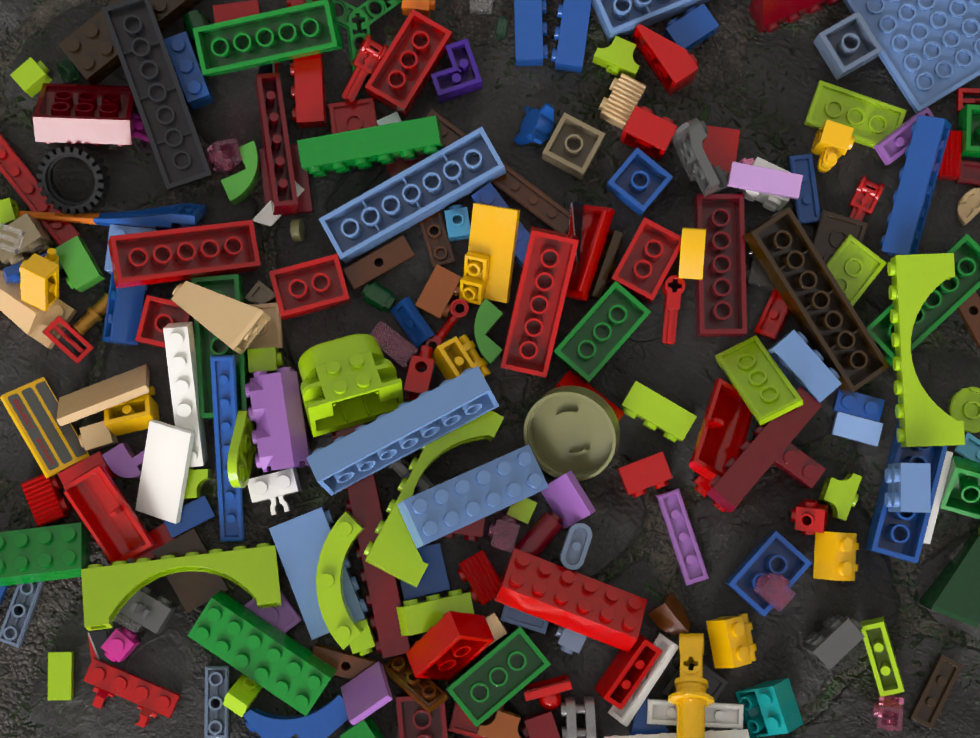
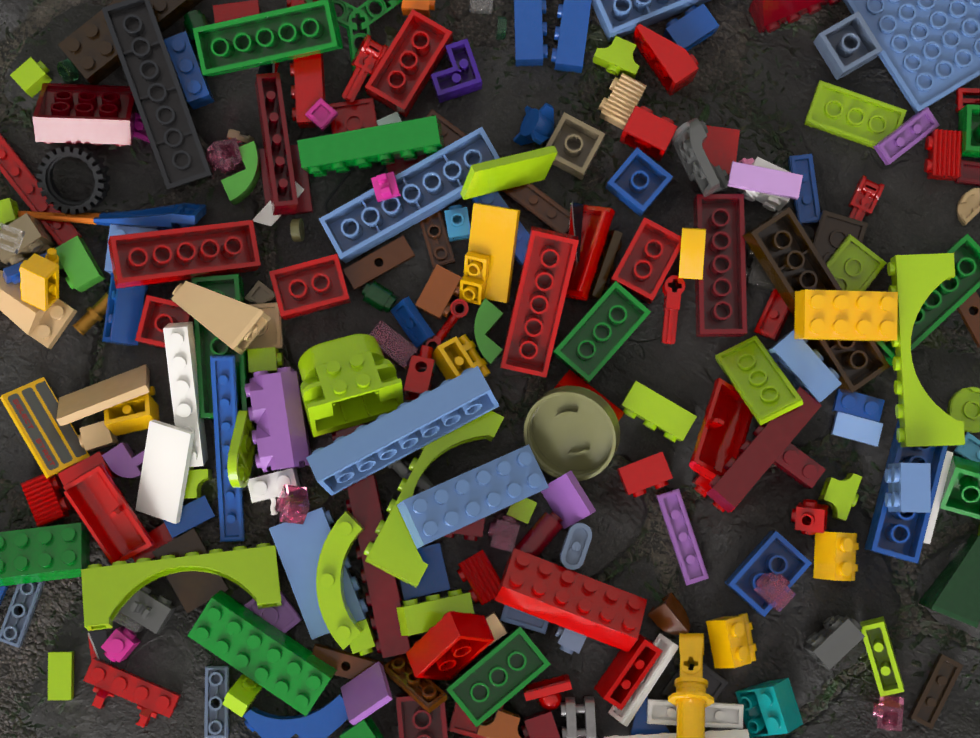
(53, 325): red tile -> none
(241, 139): none -> dark tan tile
(293, 504): none -> clear pink brick
(321, 114): none -> dark pink tile
(385, 186): none -> dark pink tile
(508, 172): none -> lime tile
(831, 143): yellow brick -> none
(846, 315): none -> yellow brick
(916, 186): blue brick -> none

